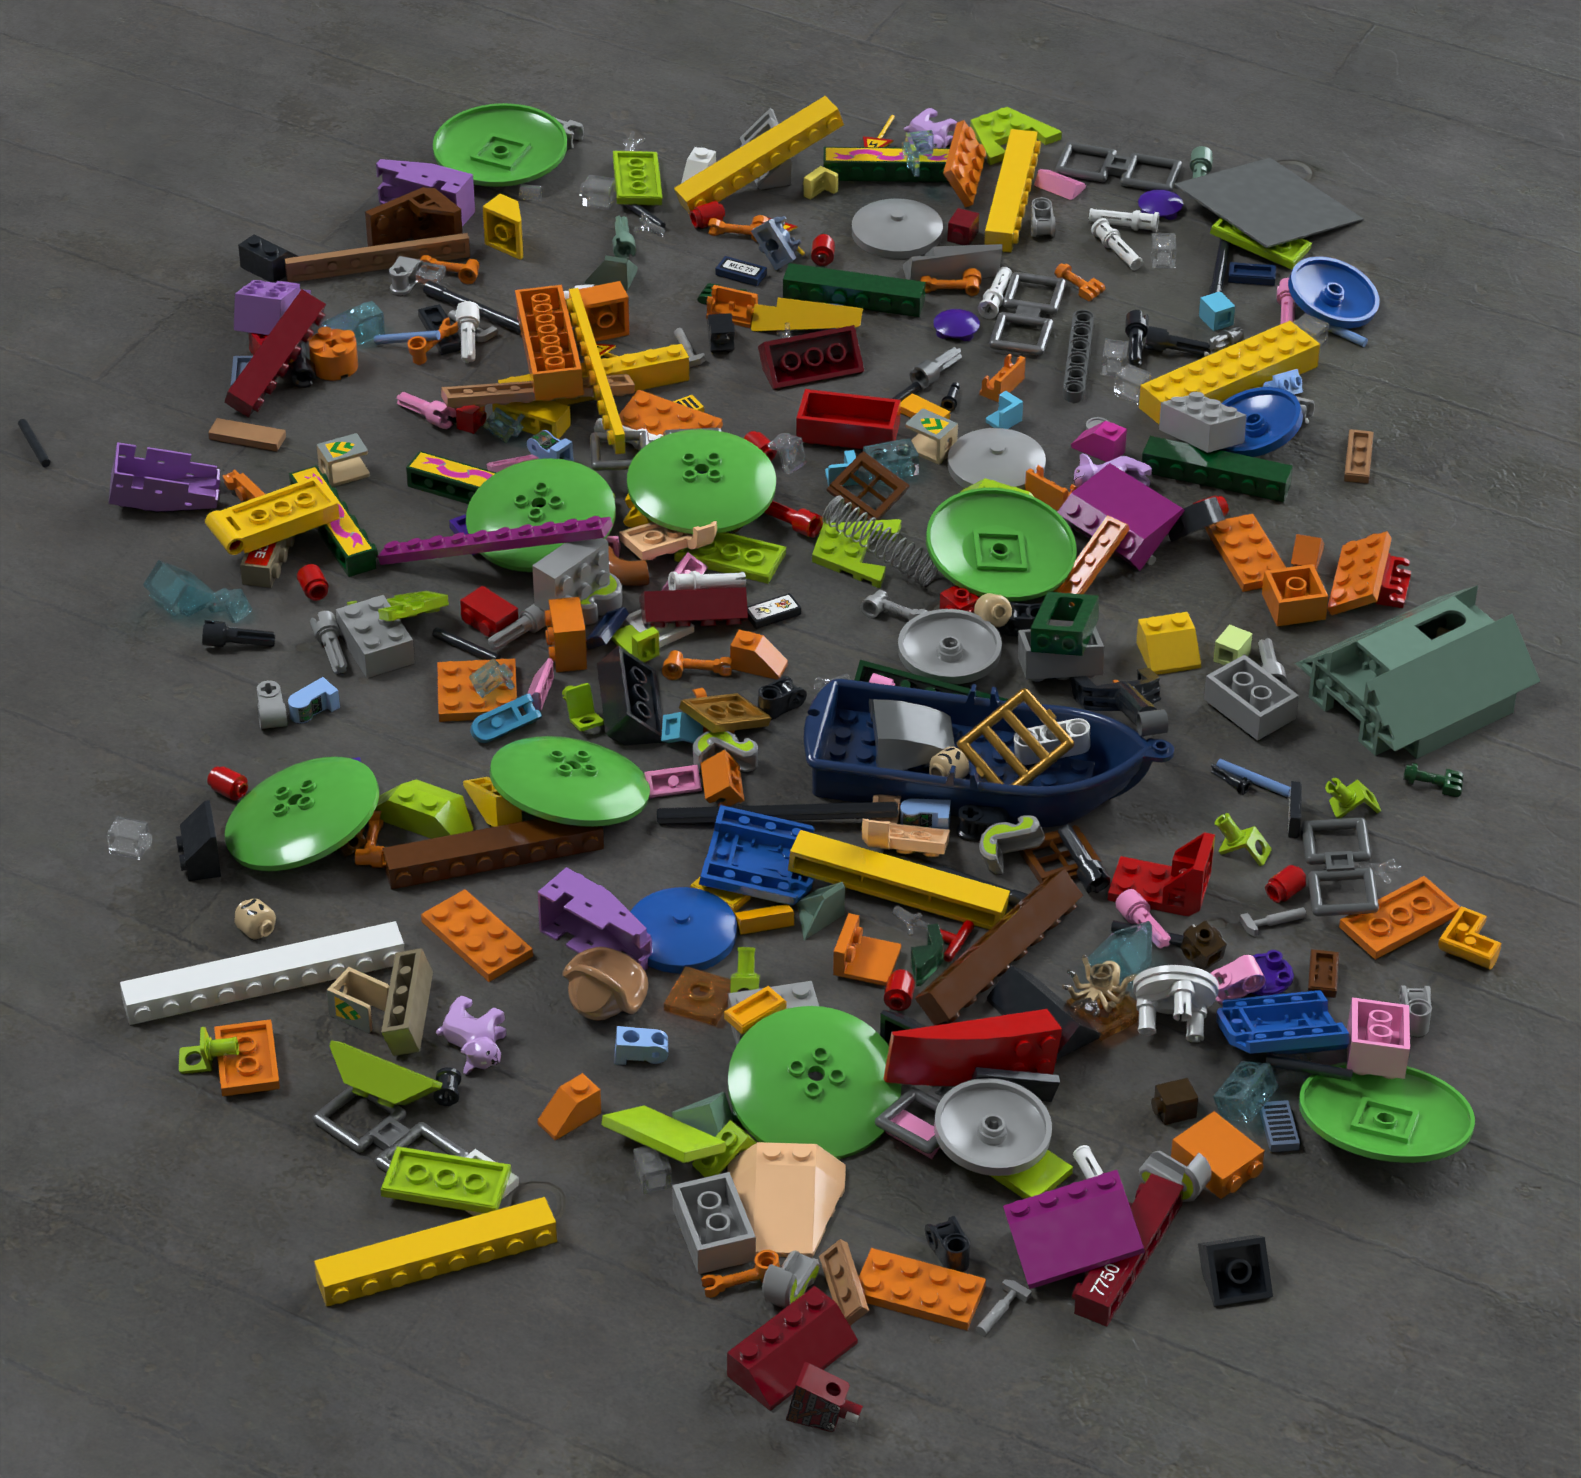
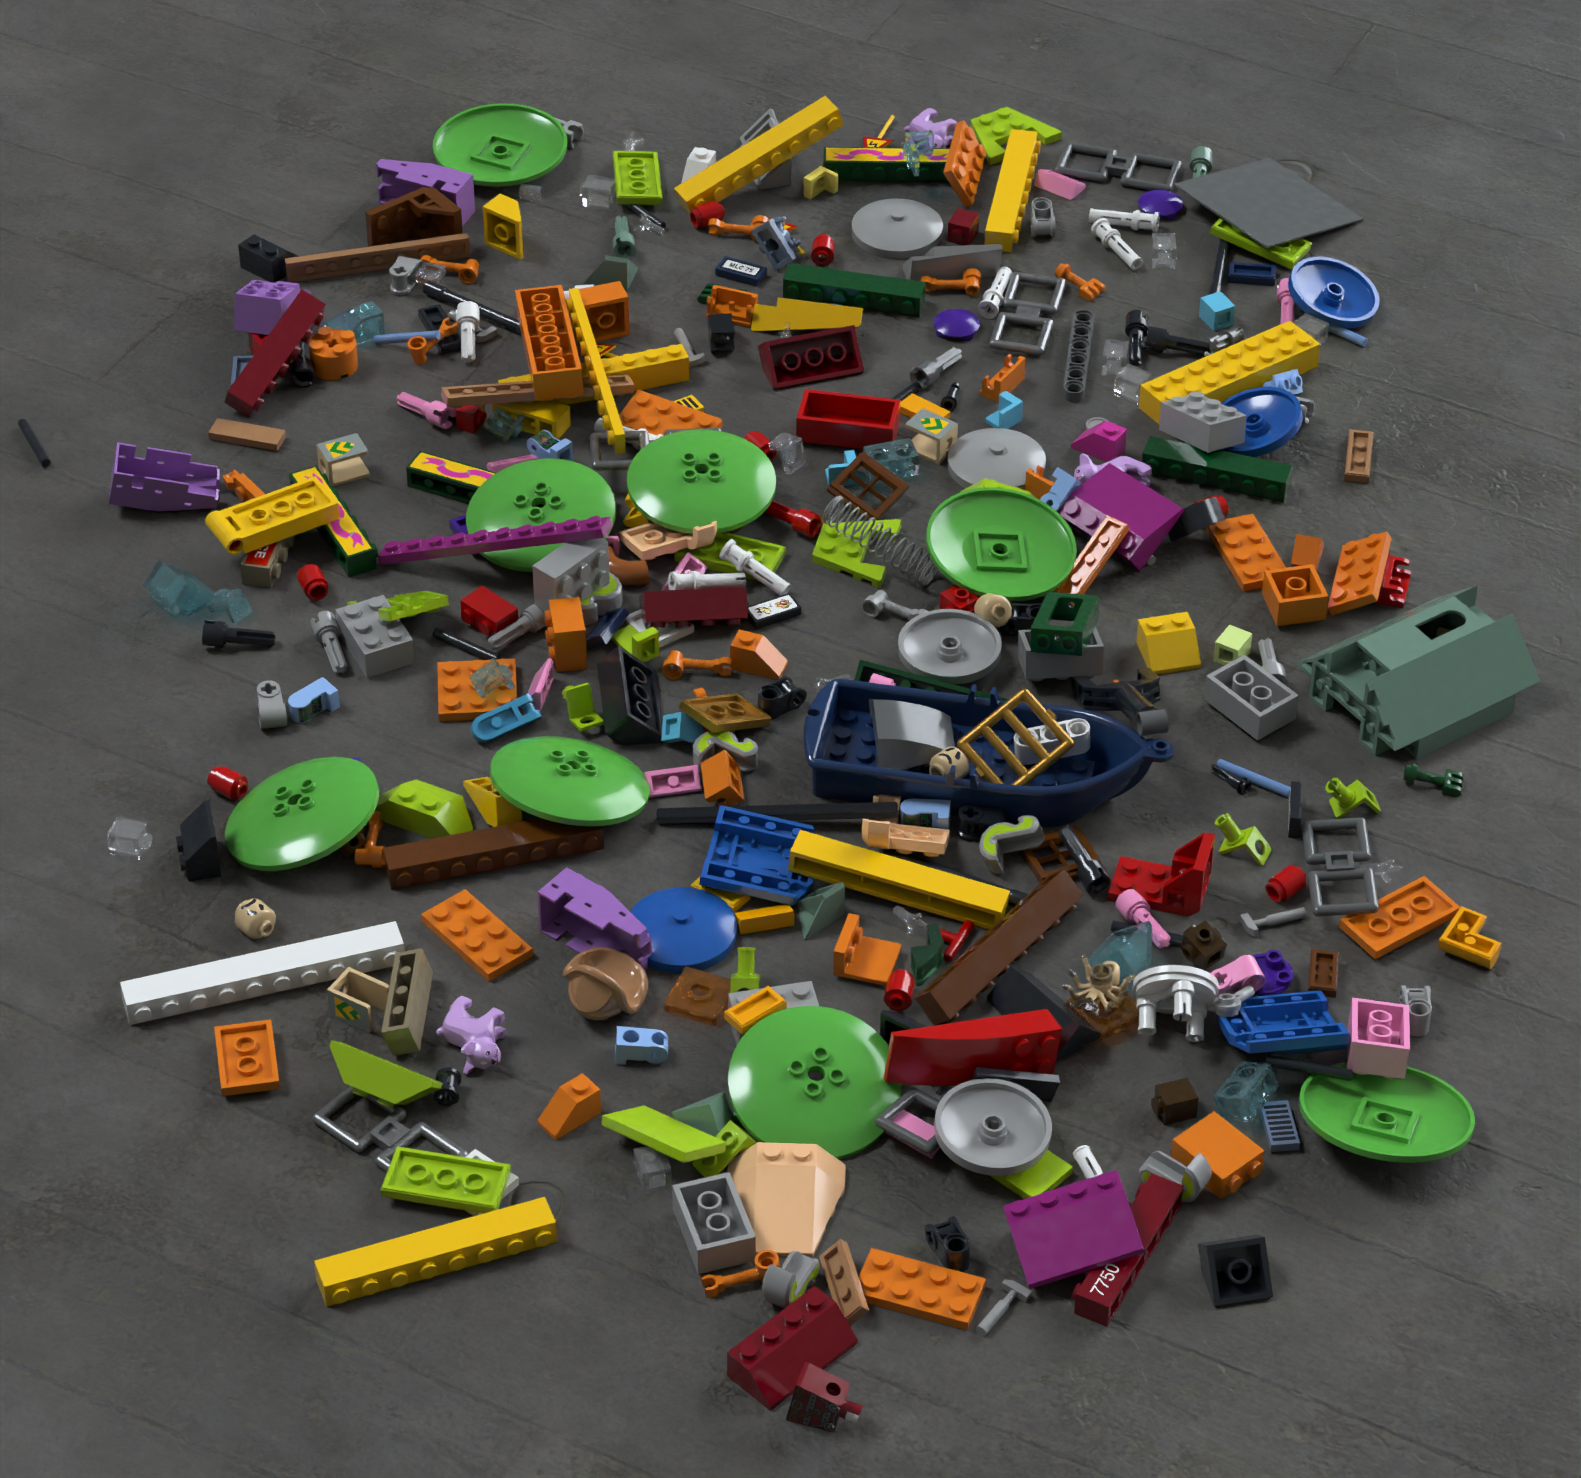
(208, 1050): lime bracket -> none
(745, 561): none -> white pin
(1061, 489): none -> light blue leg
(1229, 1004): none -> light grey plate

